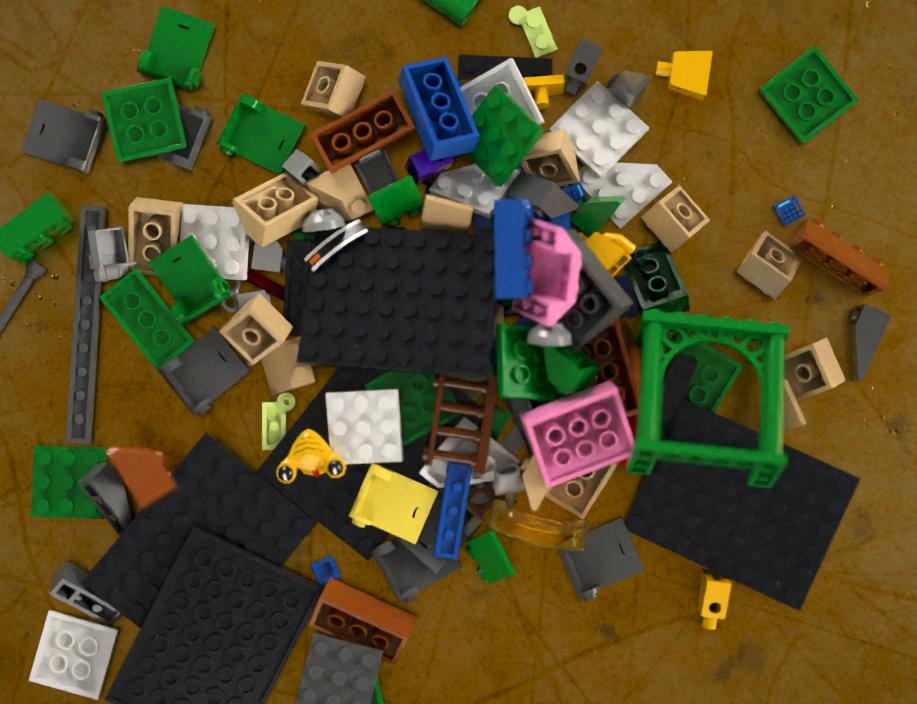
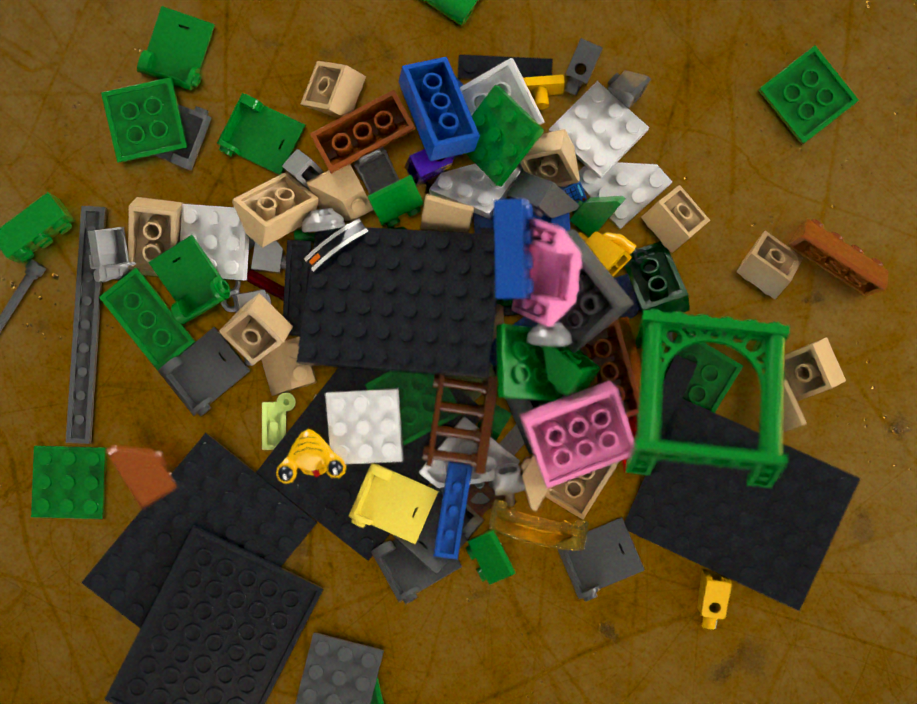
(64, 135): dark grey door -> none
(68, 588): dark grey slope -> none
(74, 654): white plate -> none
(108, 494): dark grey slope -> none
(325, 569): blue tile -> none
(362, 619): dark orange slope -> none
(535, 30): yellowish green hinge -> none
(687, 72): yellow torso -> none
(789, 210): blue tile -> none
(865, 334): dark grey slope -> none

